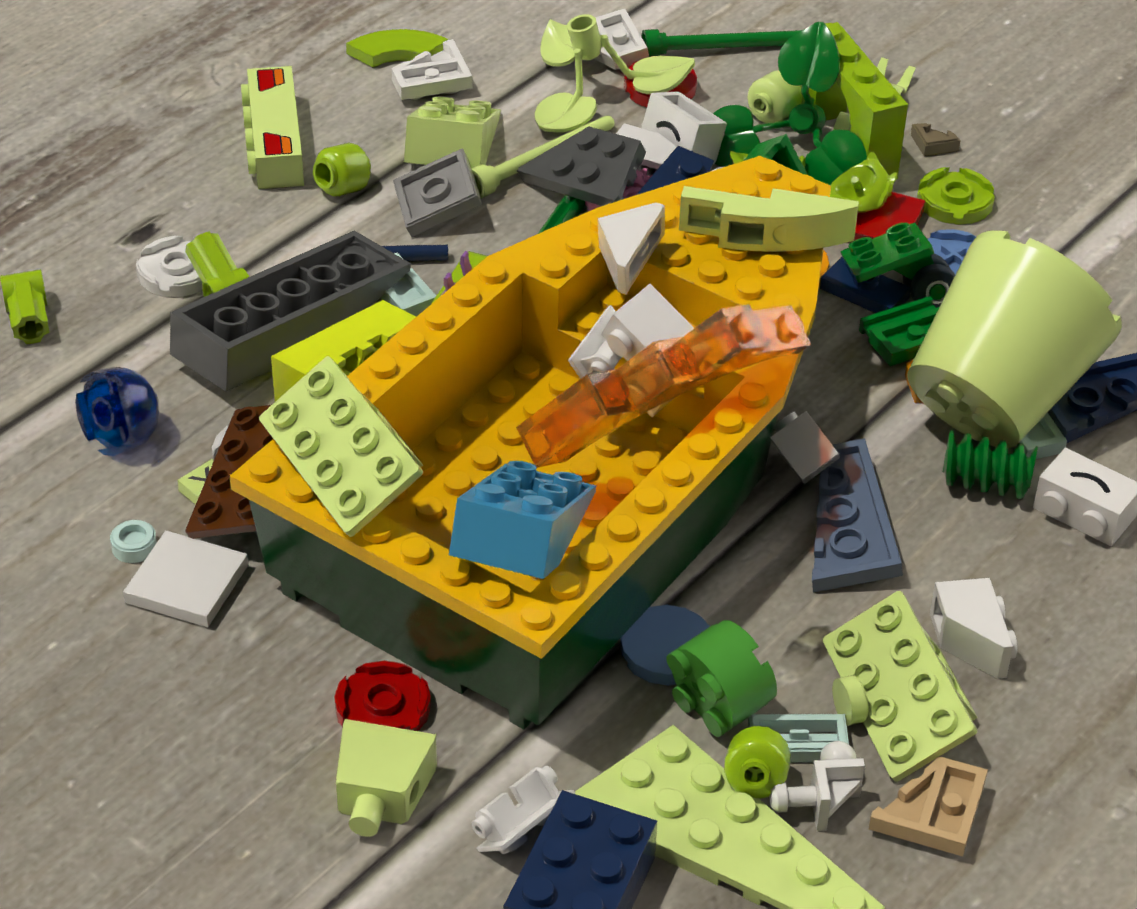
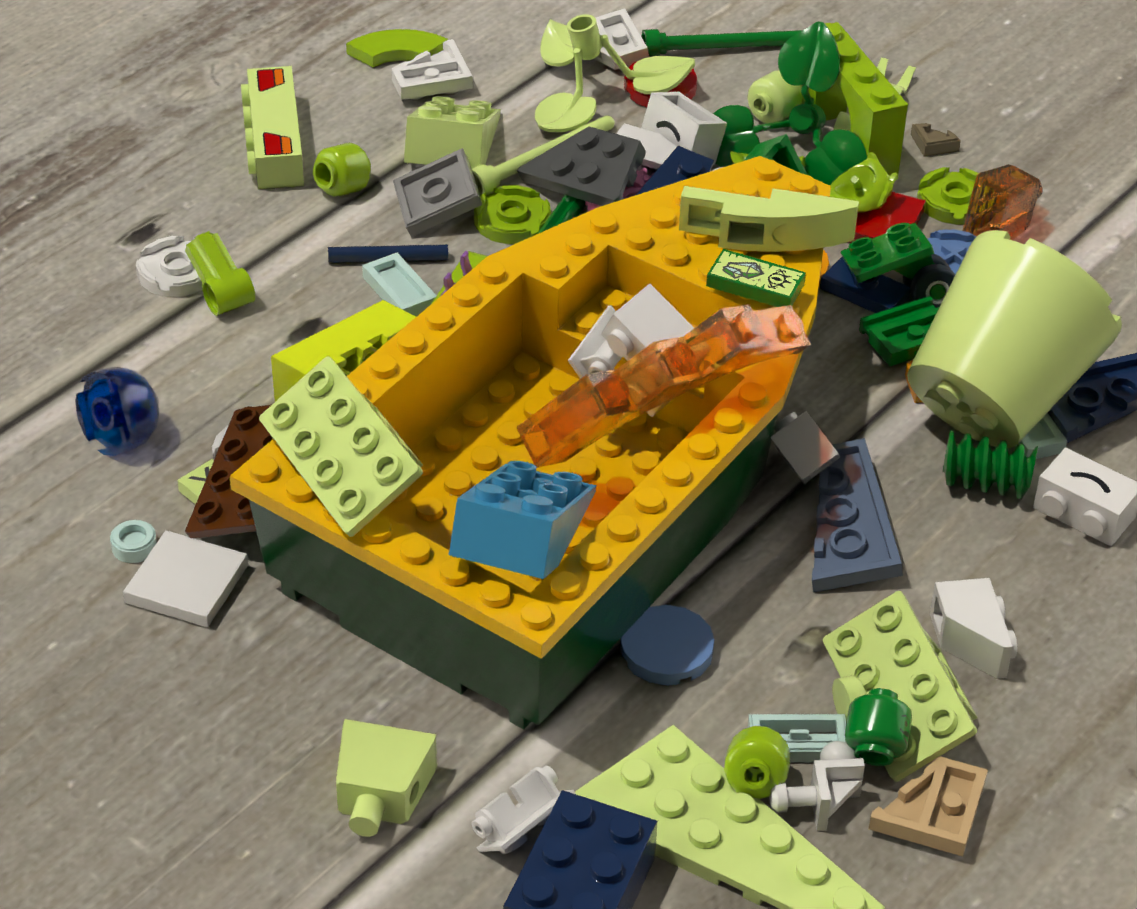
(26, 303): lime piece -> none
(241, 326): dark grey slope -> none
(384, 695): red tile -> none
(511, 214): none -> lime tile
(629, 241): white slope -> none
(721, 677): bright green brick -> none
(755, 279): none -> tile
(878, 727): none -> green head
(1002, 201): none -> clear orange torso

